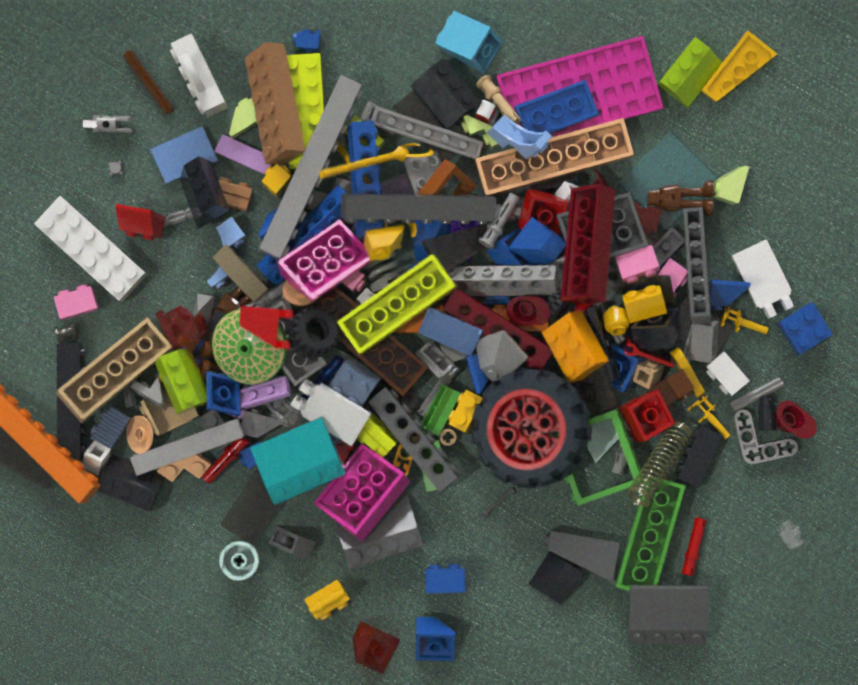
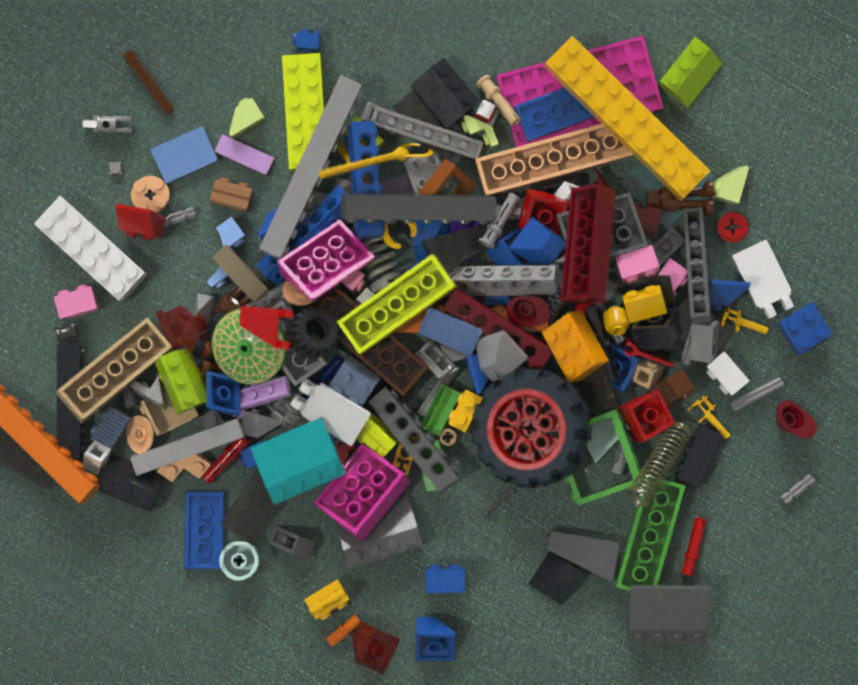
(157, 186): none -> light nougat plate
(197, 72): white brick -> none
(203, 191): black slope -> none
(203, 530): none -> blue tile
(274, 103): medium nougat brick -> none
(277, 179): yellow brick -> none
(343, 630): none -> orange axle
(382, 242): yellow slope -> none
(469, 41): medium azure slope -> none
(523, 140): light blue arch -> none
(626, 118): none -> yellow brick
(682, 363): yellow beam -> none
(737, 220): none -> red gear
(741, 62): yellow wing -> none
(753, 444): light grey beam -> none
(766, 414): black hinge -> none
(790, 535): clear brick -> none
(797, 489): none -> light grey axle

